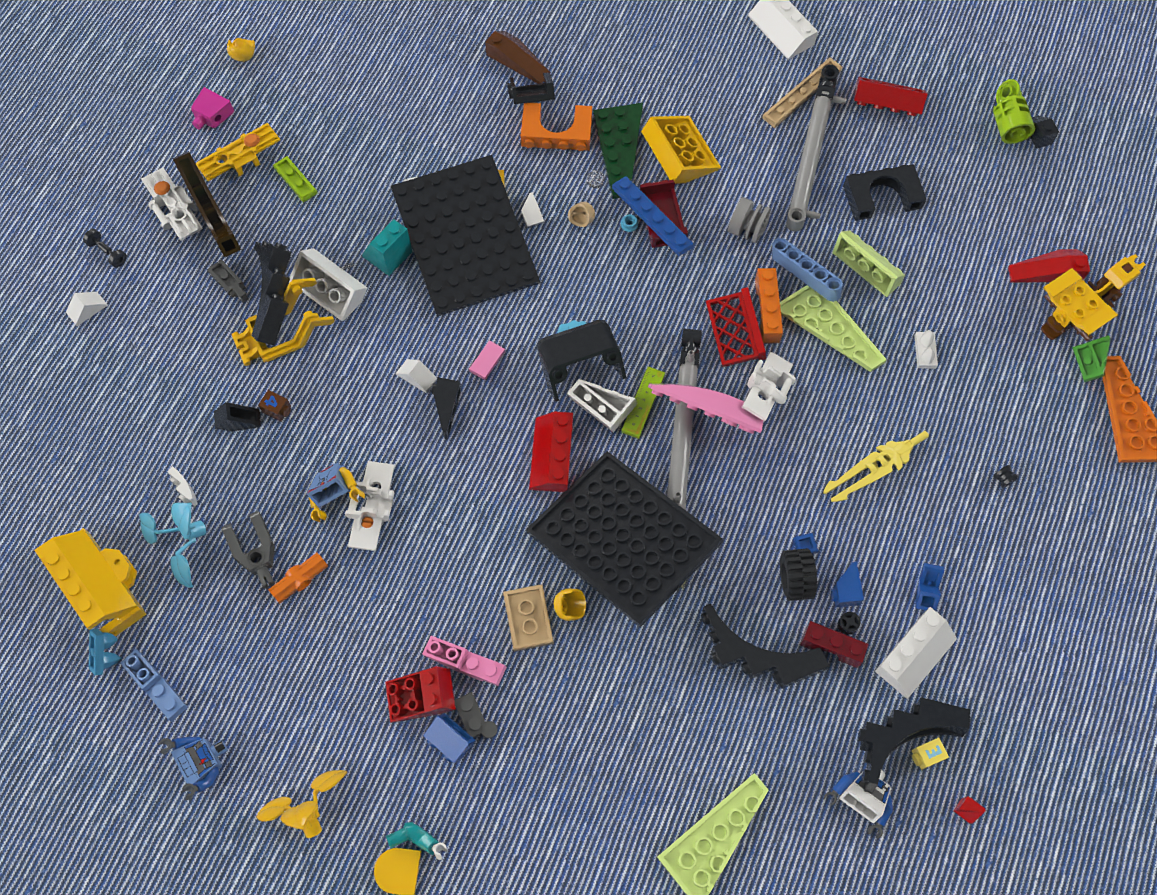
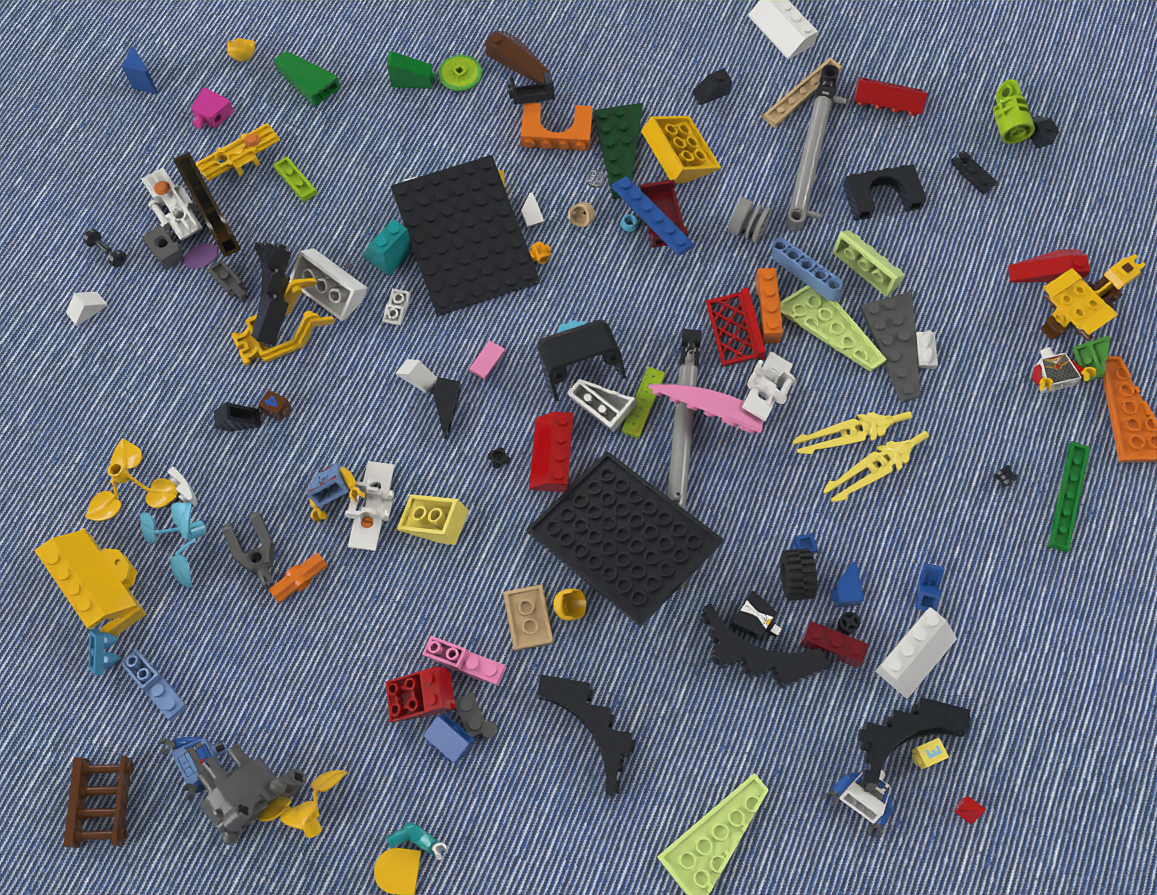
(80, 791): none -> reddish brown fence
(125, 457): none -> yellow plant
(138, 73): none -> blue slope
(163, 247): none -> dark grey brick
(200, 255): none -> medium lavender sticker
(241, 794): none -> dark grey piece
(308, 79): none -> green slope
(397, 307): none -> white slope
(409, 72): none -> green slope
(433, 518): none -> light yellow slope
(460, 72): none -> lime wheel
(500, 452): none -> black plate
(540, 252): none -> light orange gear
(573, 697): none -> black arch
(713, 87): none -> black slope
(756, 618): none -> black torso
(872, 425): none -> light yellow sword
(894, 335): none -> dark grey wing
(973, 172): none -> black hinge
(1058, 371): none -> torso
(1068, 497): none -> green tile

